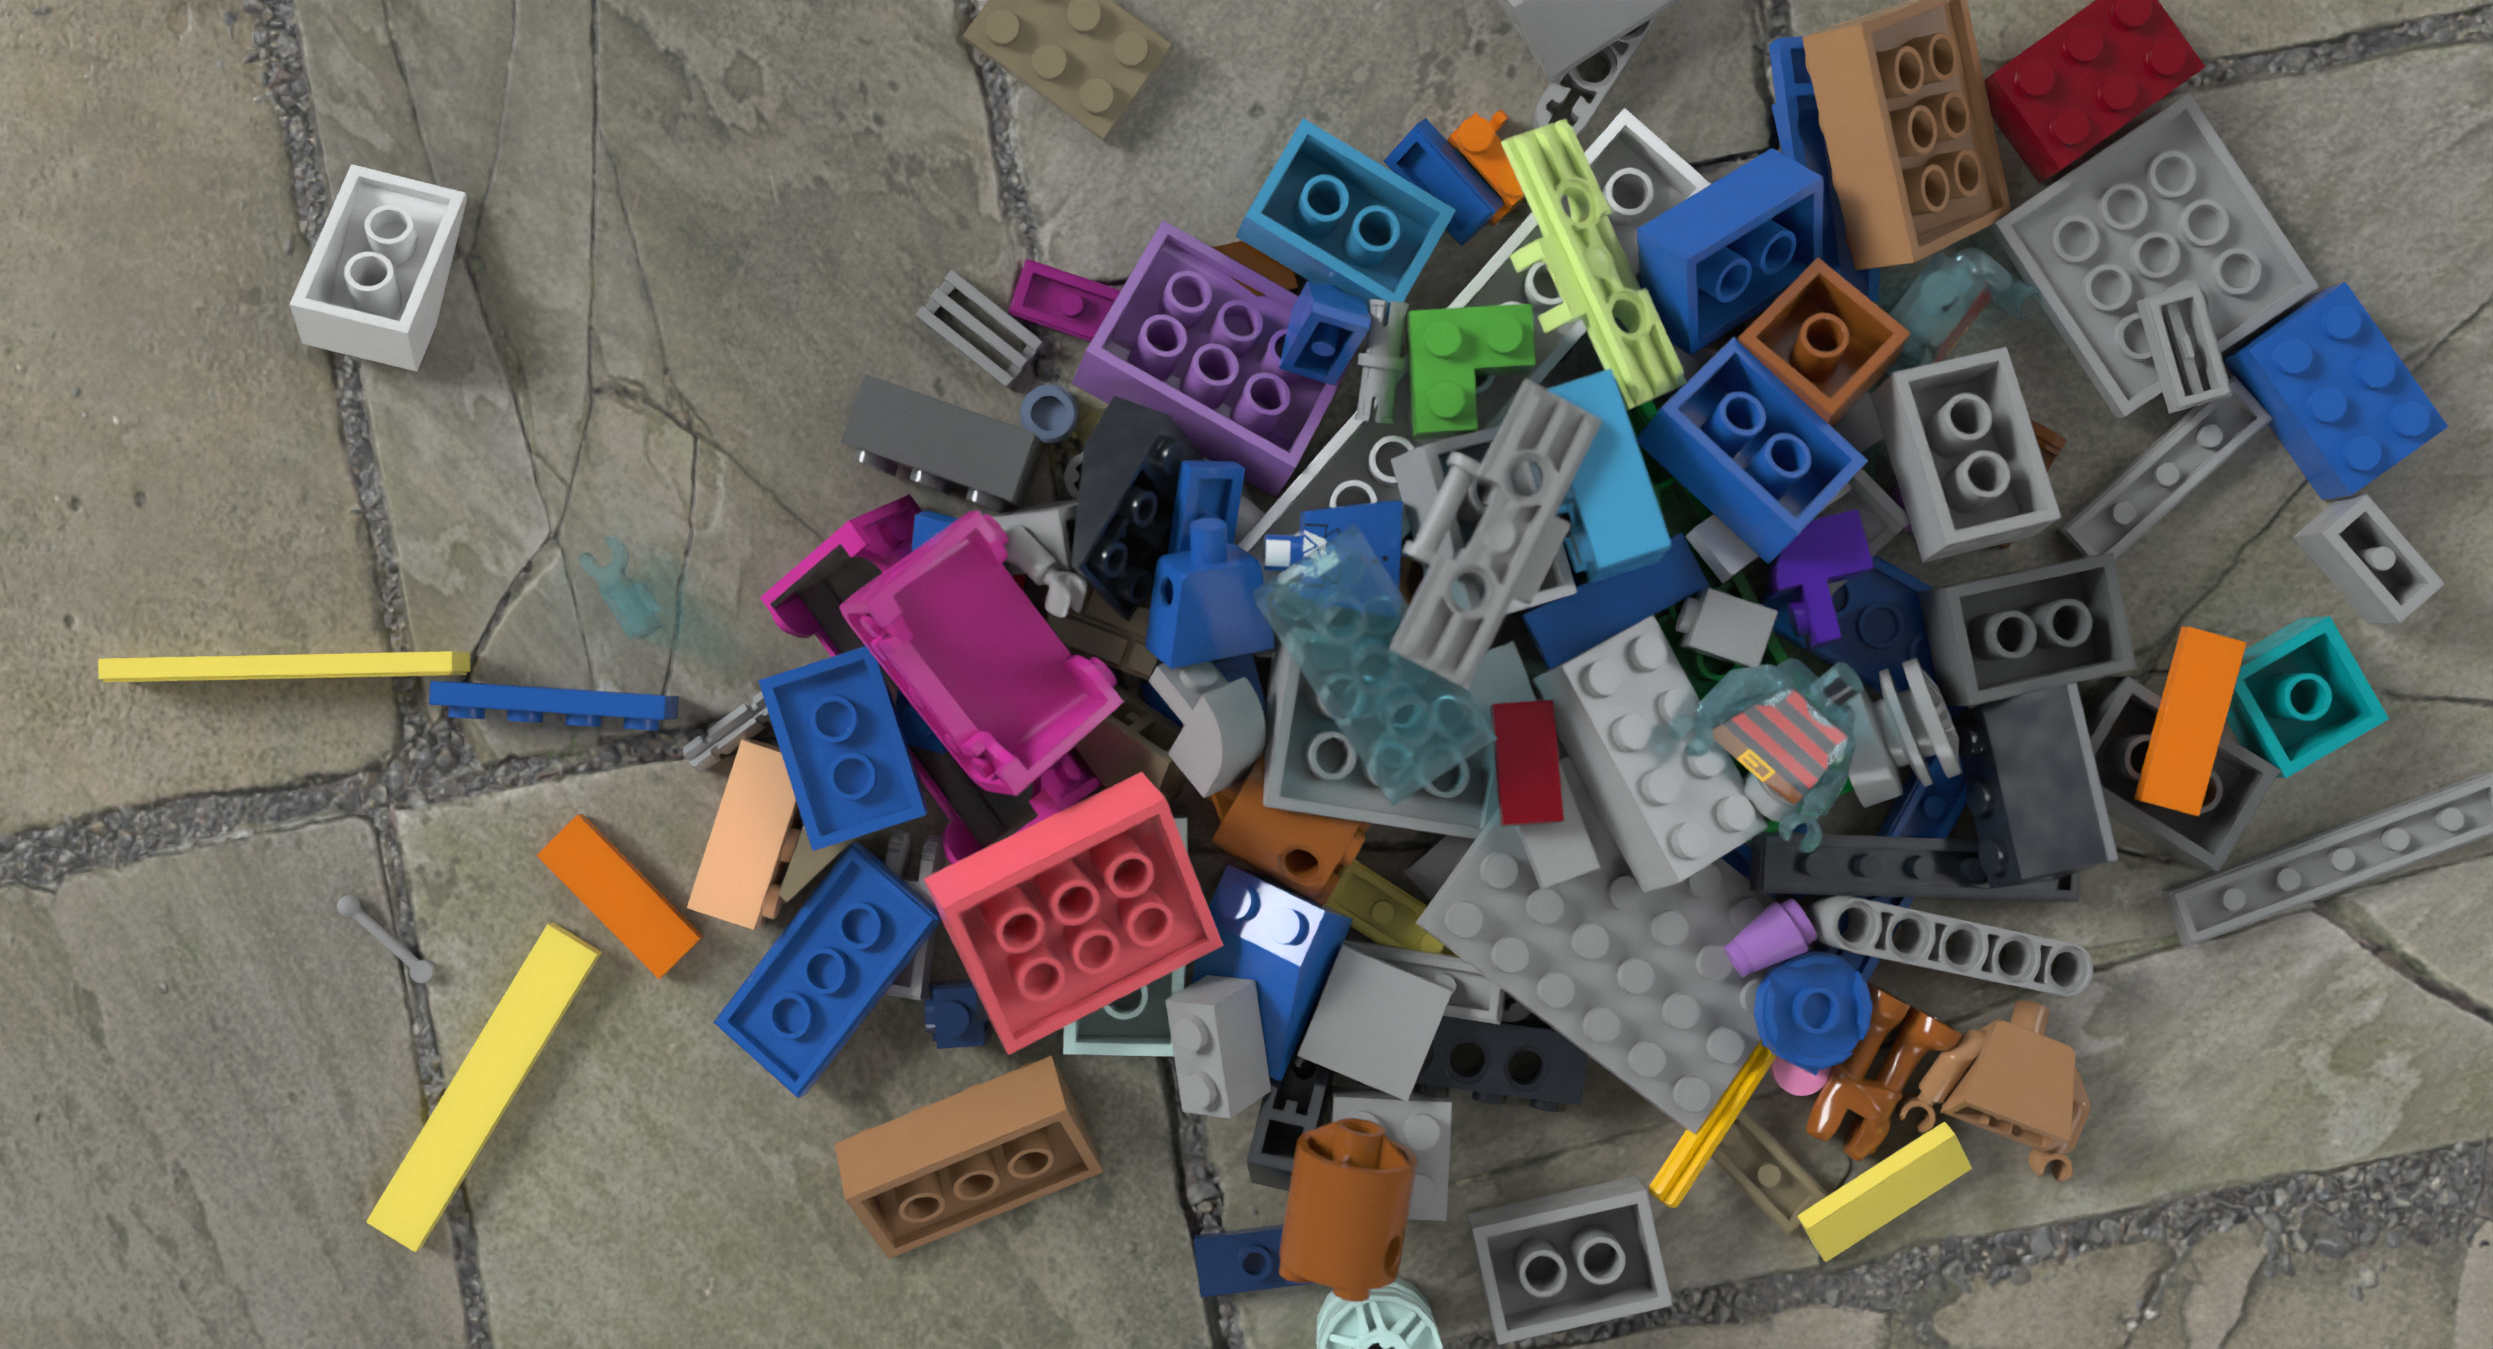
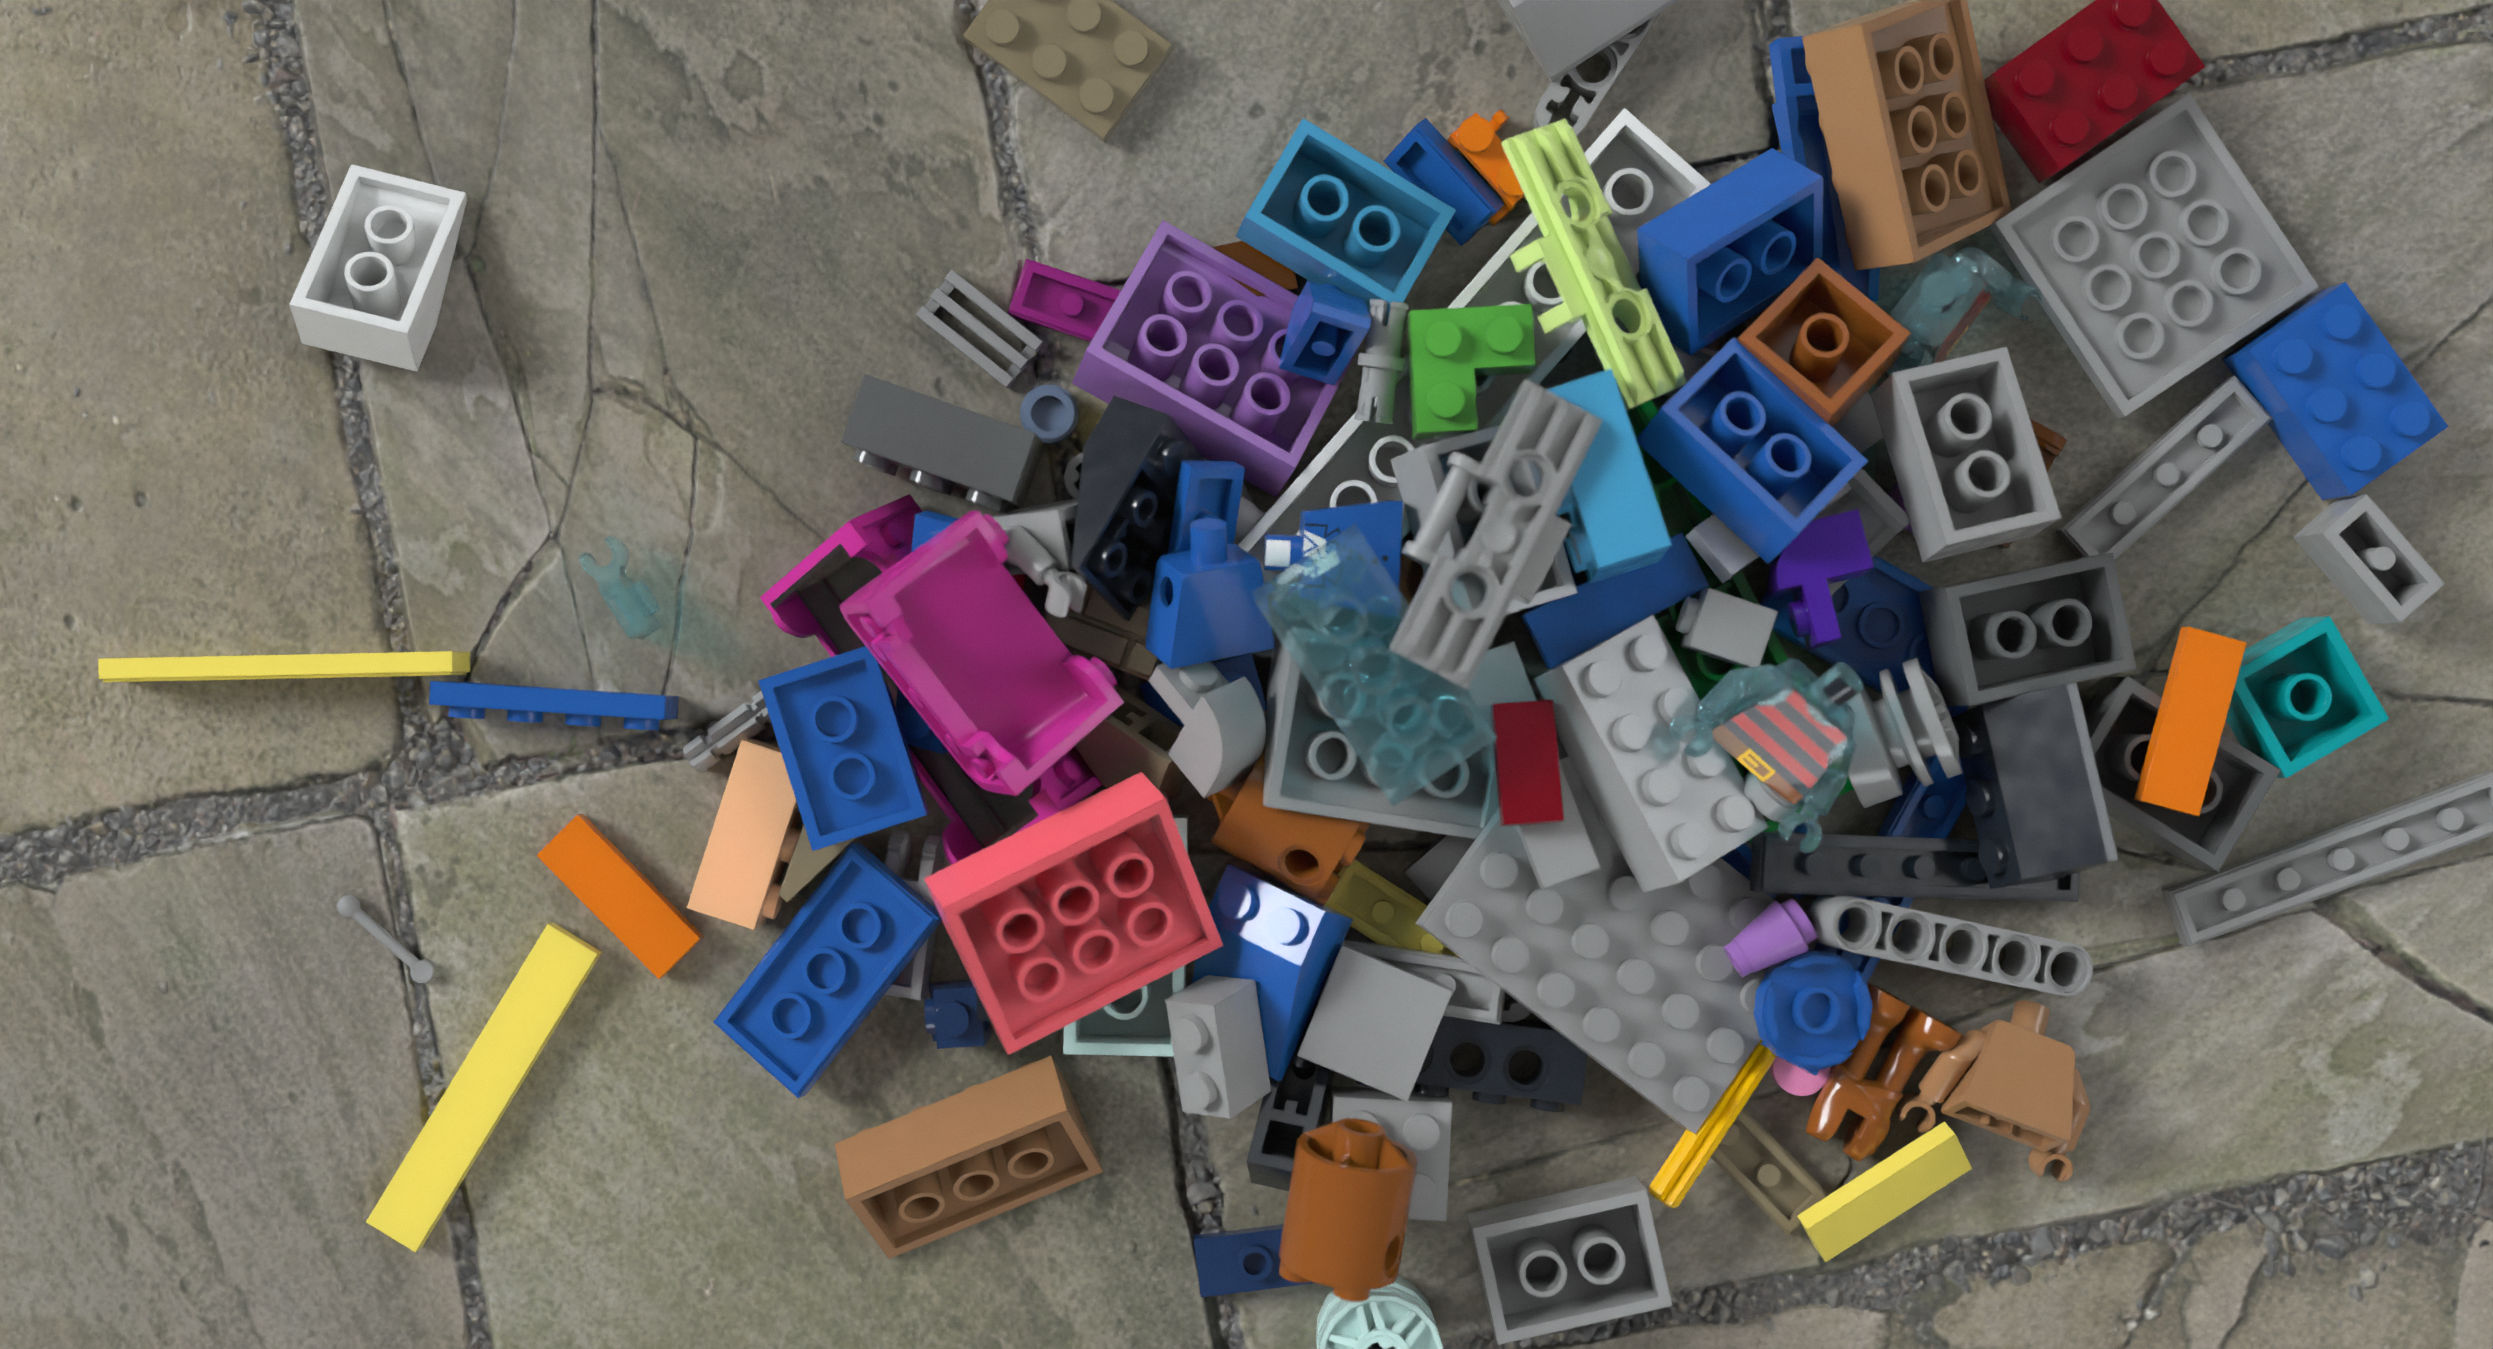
(2162, 351): light grey tile -> none

